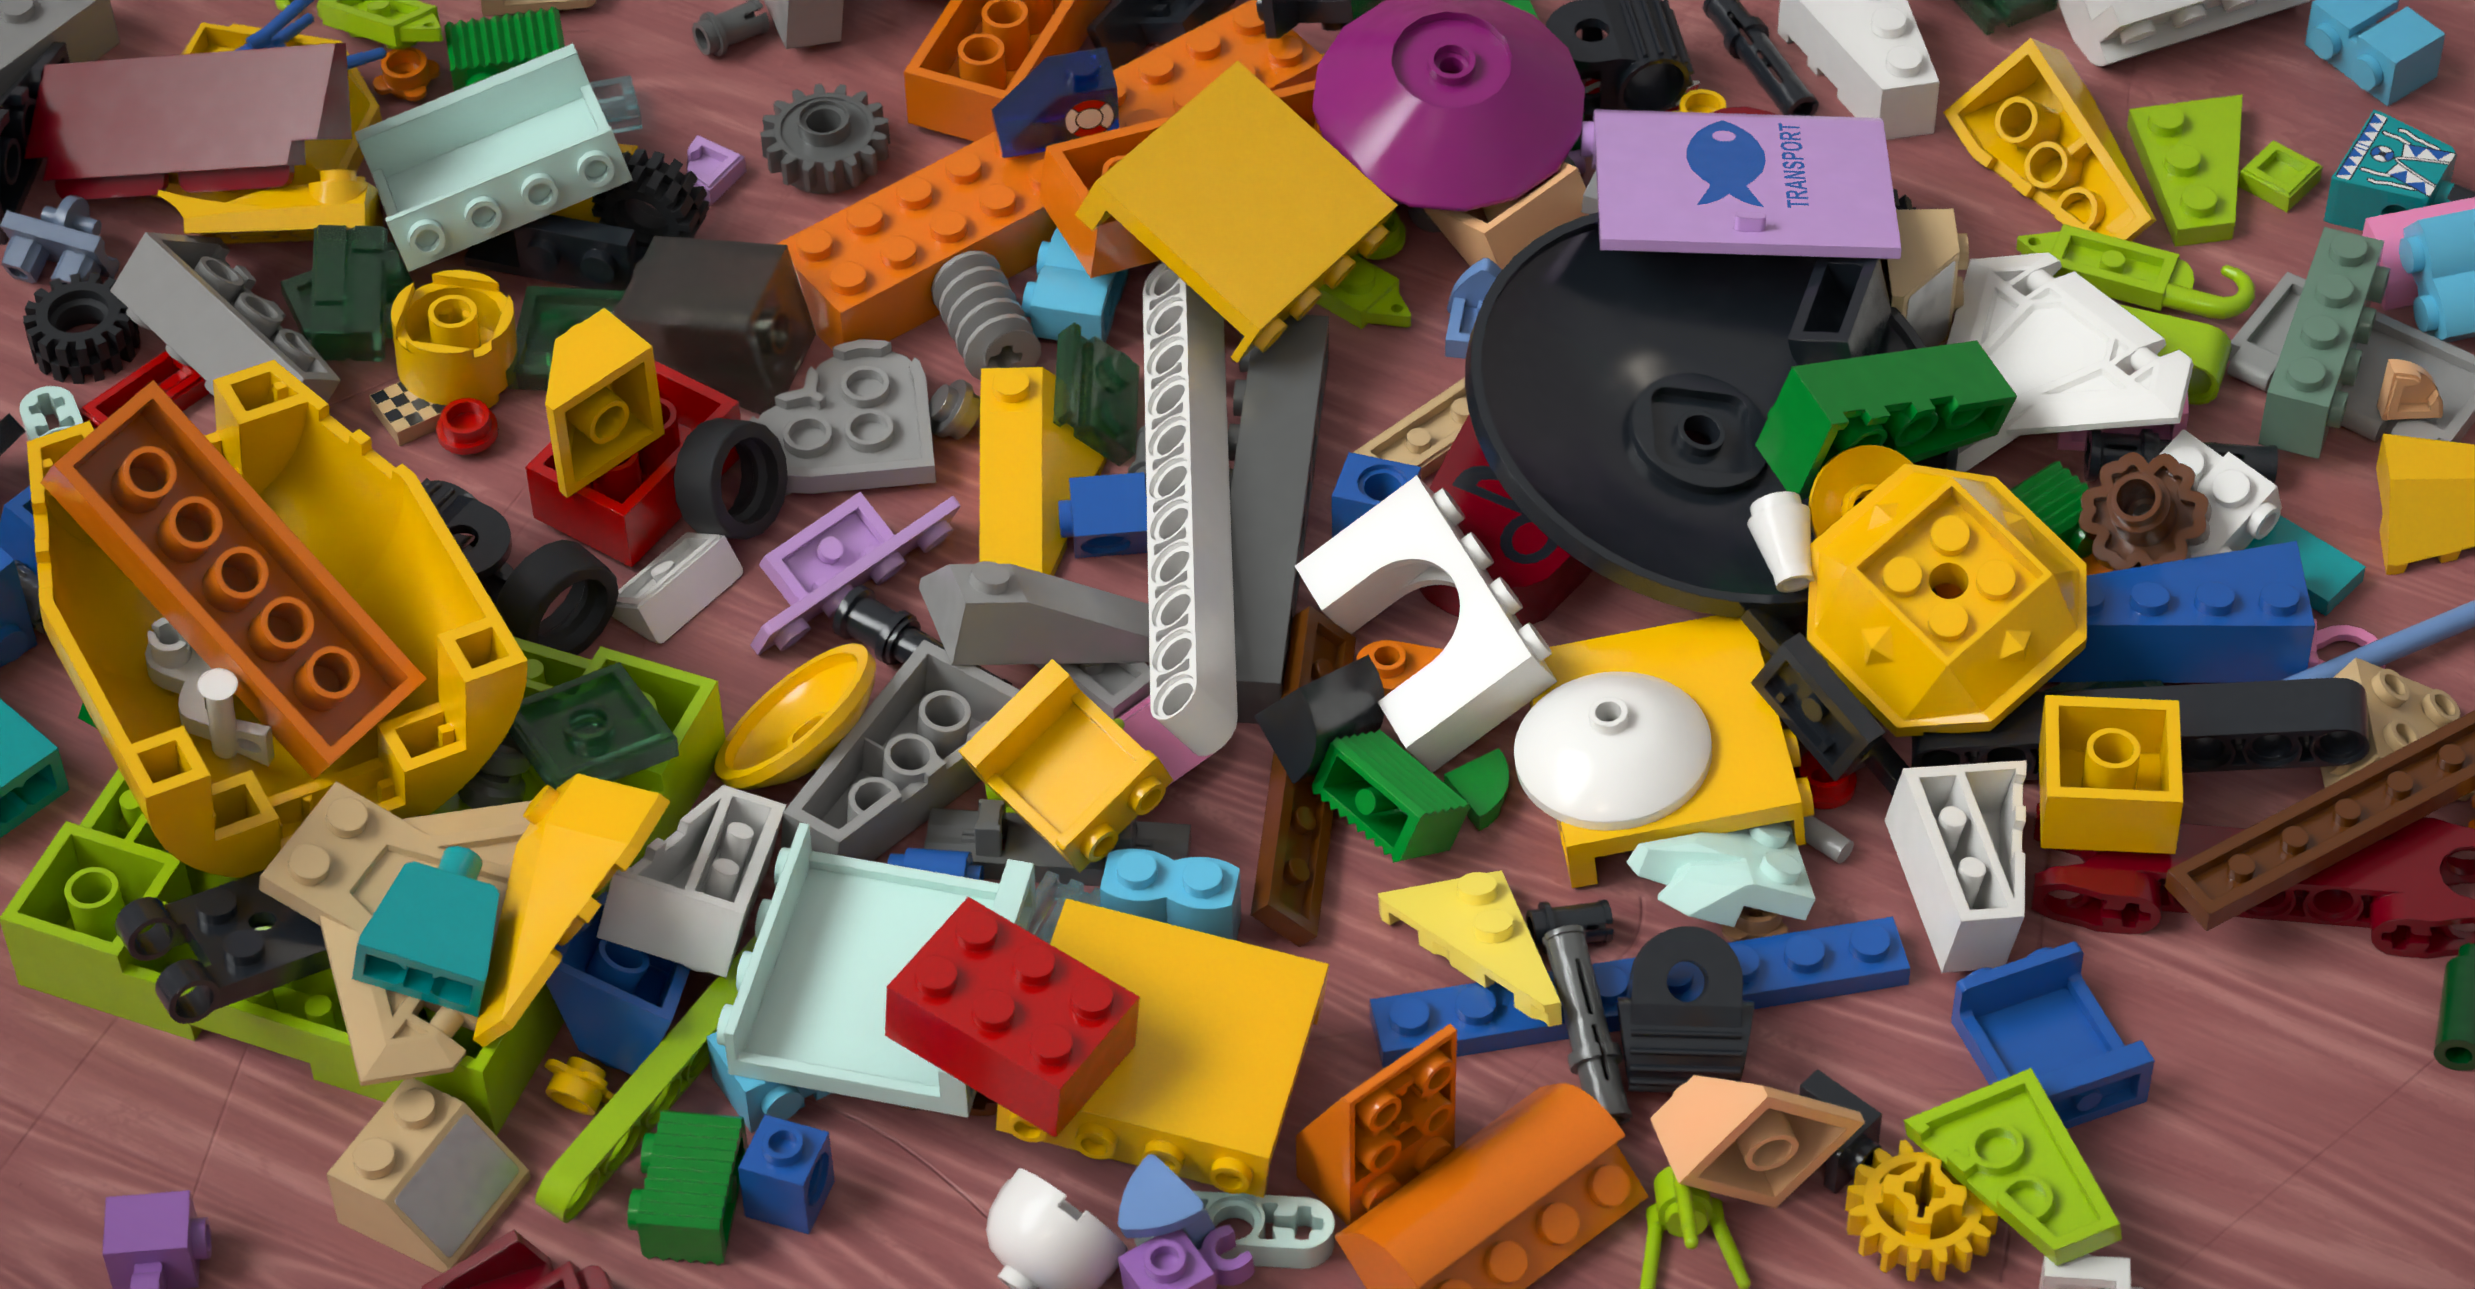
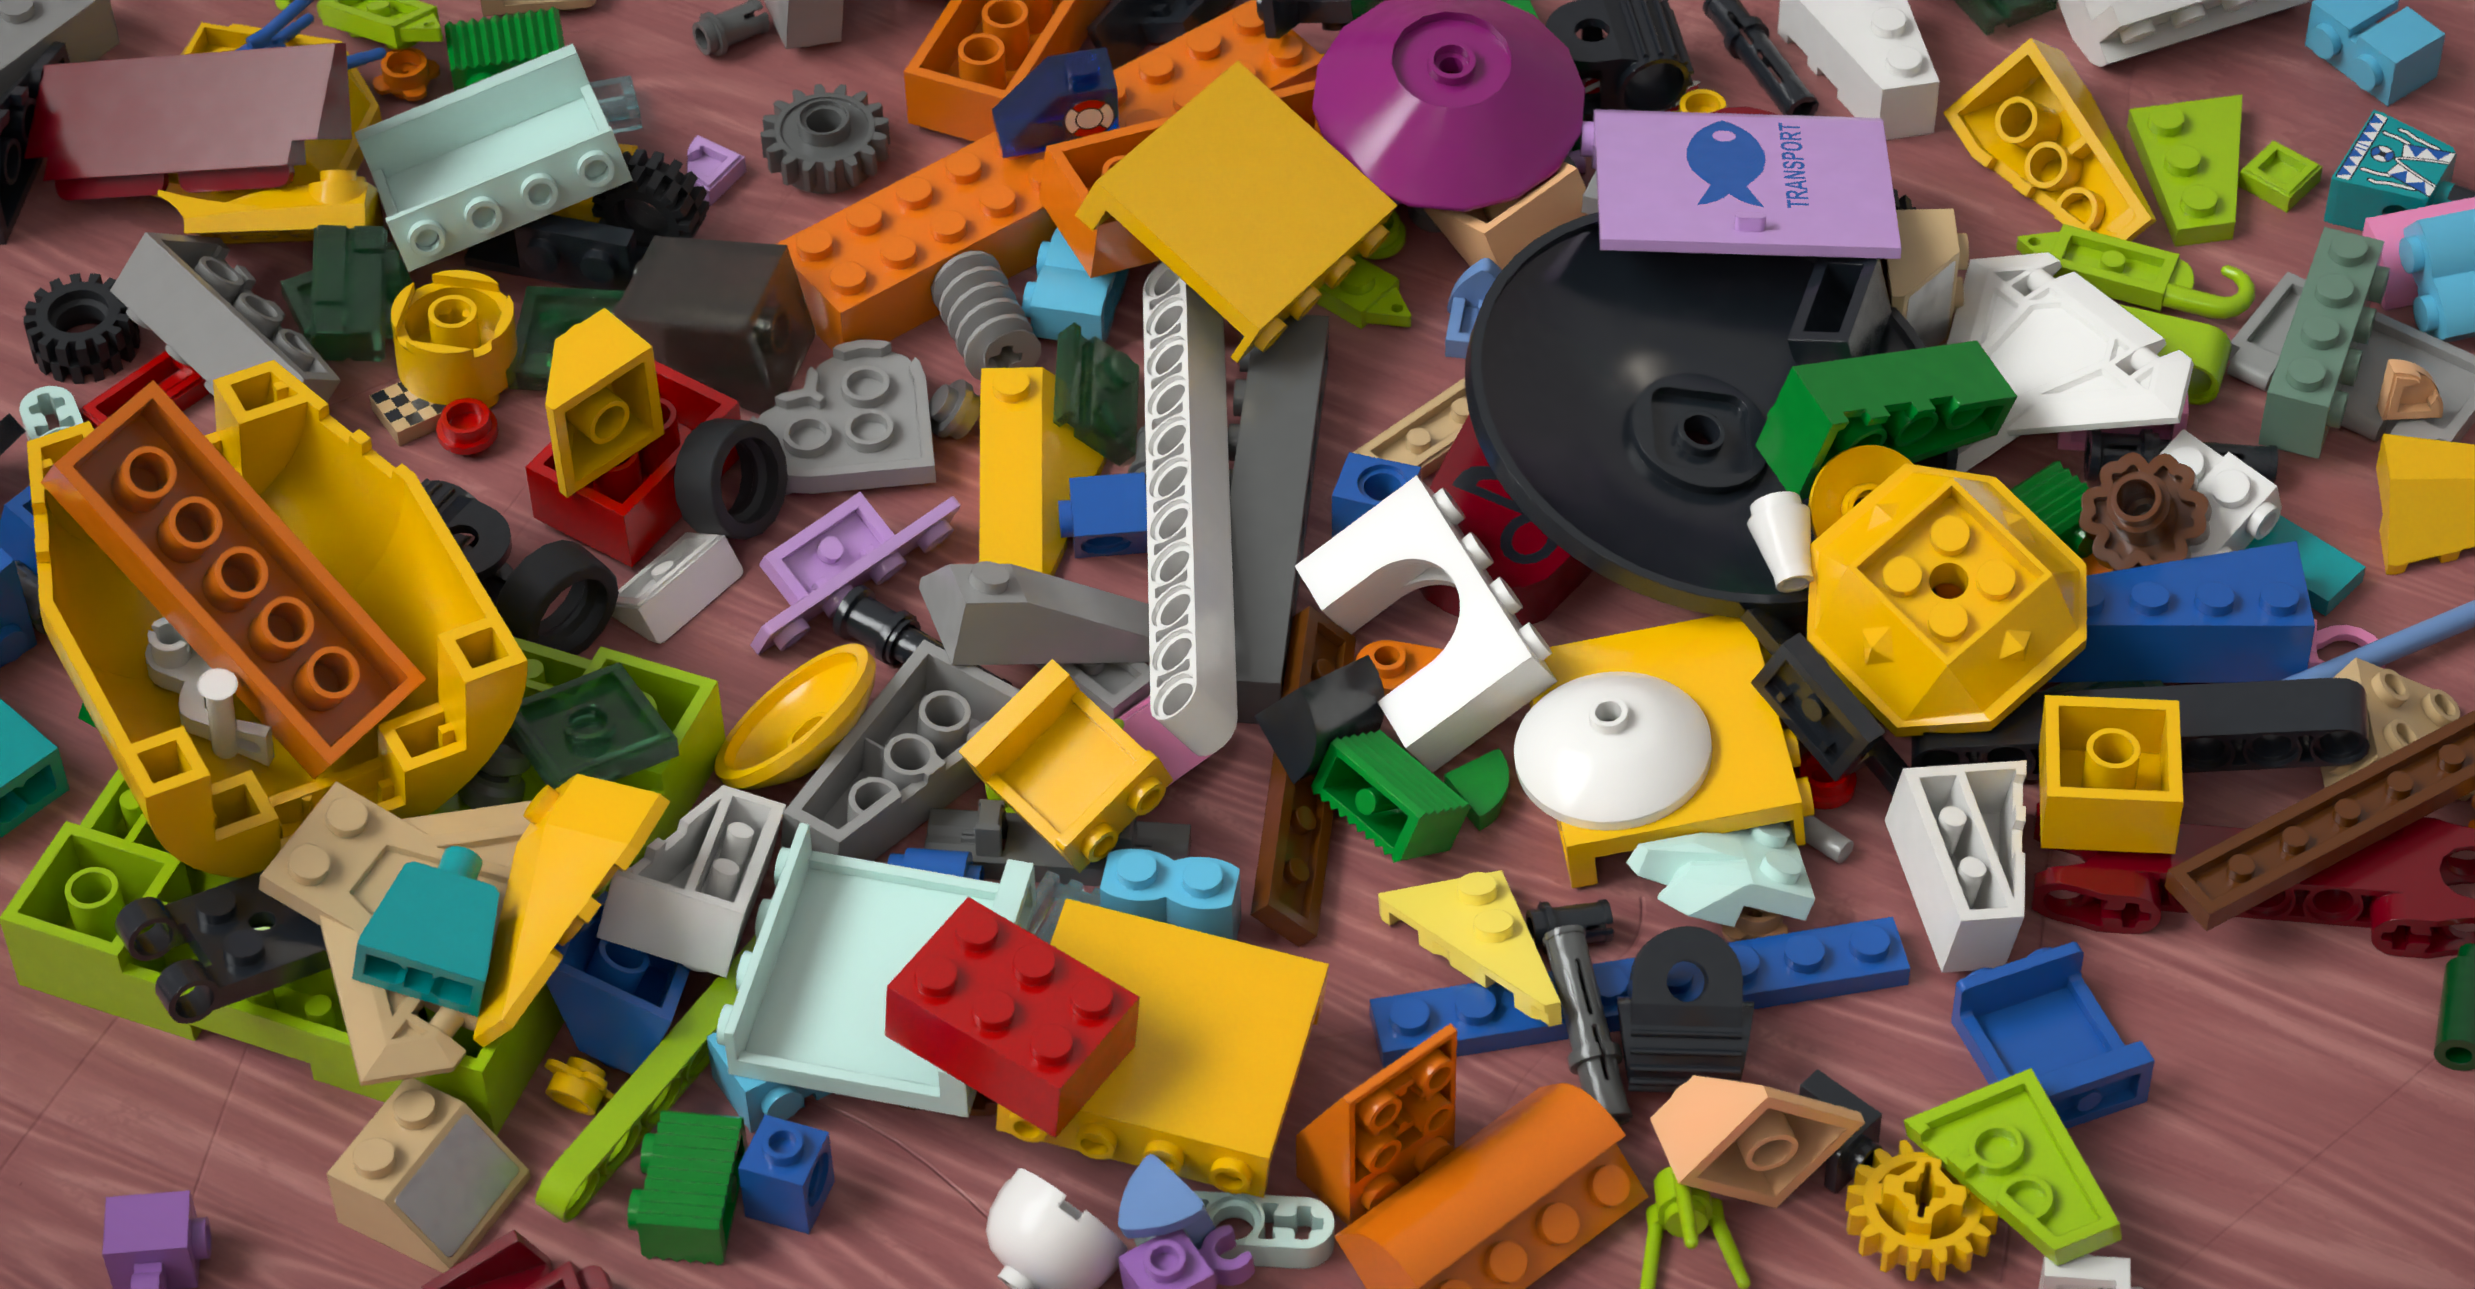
(61, 236): sand blue hips -> none

